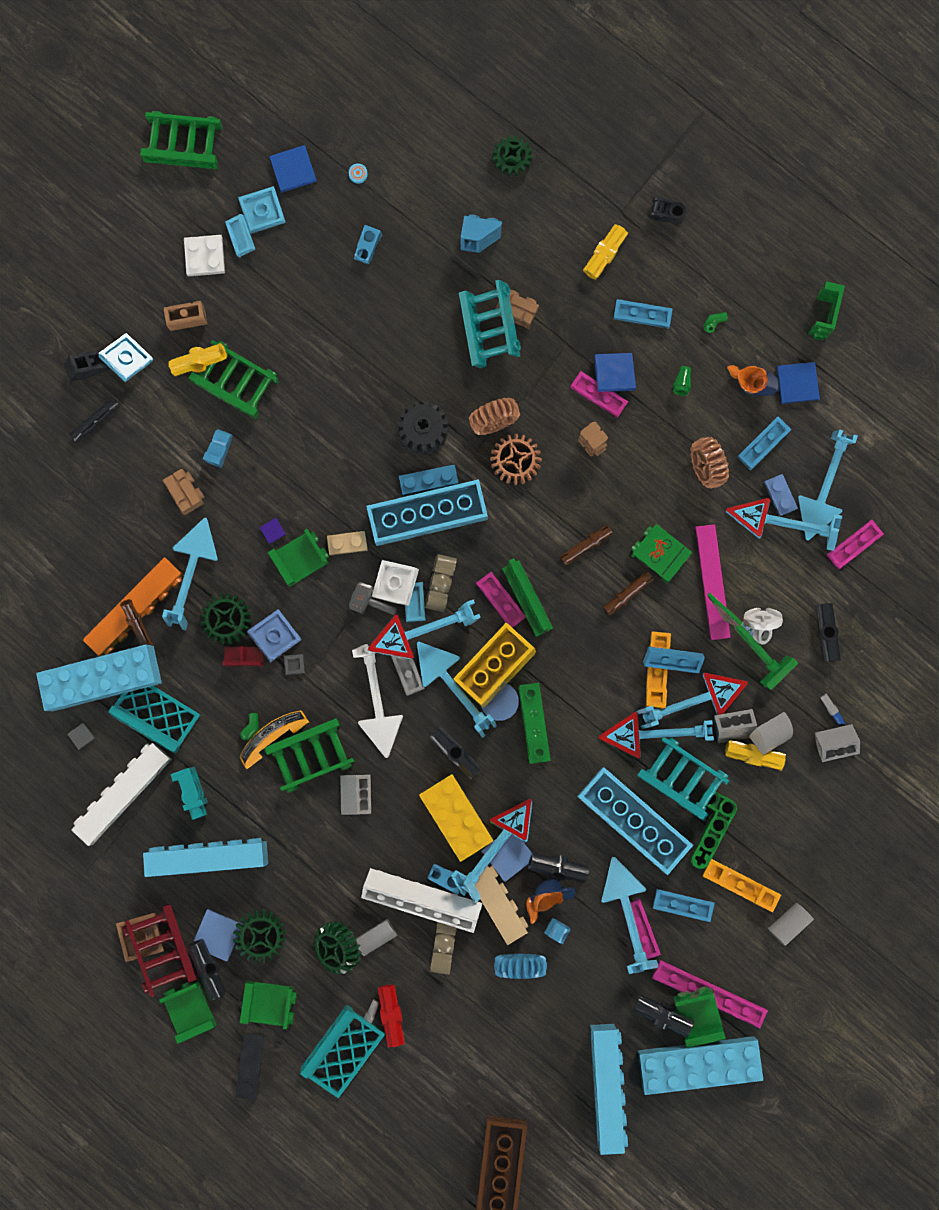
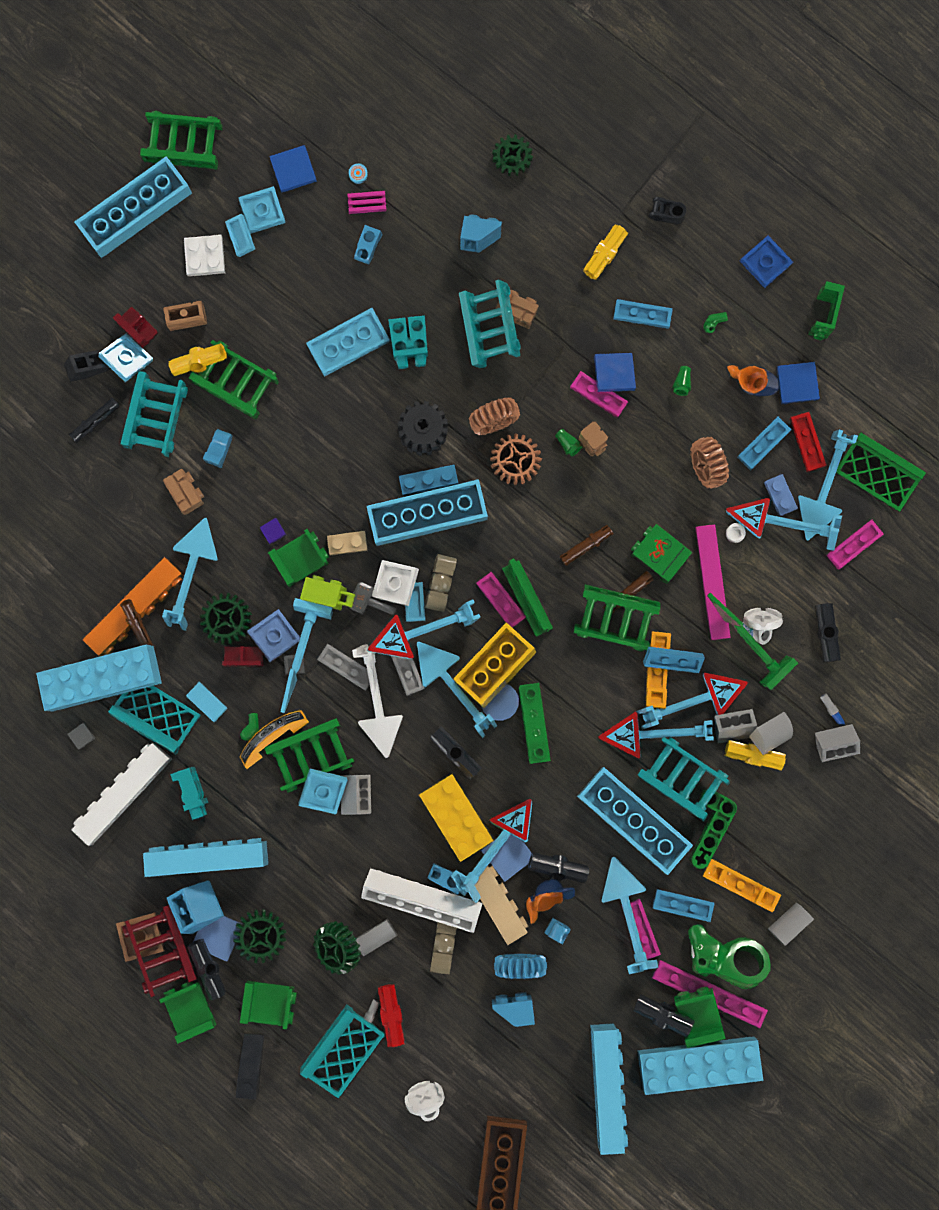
(133, 207): none -> medium azure brick
(135, 419): none -> teal fence
(136, 326): none -> dark red panel
(195, 907): none -> dark azure slope
(206, 702): none -> medium azure tile
(312, 611): none -> medium azure piece
(322, 791): none -> medium azure tile
(326, 593): none -> lime brick
(345, 666): none -> light grey tile
(348, 342): none -> medium azure tile
(365, 195): none -> dark pink tile
(409, 347): none -> teal hips
(425, 1100): none -> white tile
(516, 1009): none -> dark azure slope
(568, 442): none -> green cone
(612, 599): none -> green fence
(713, 957): none -> green animal
(735, 533): none -> white tile
(766, 261): none -> blue tile
(808, 441): none -> red plate
(890, 458): none -> green fence

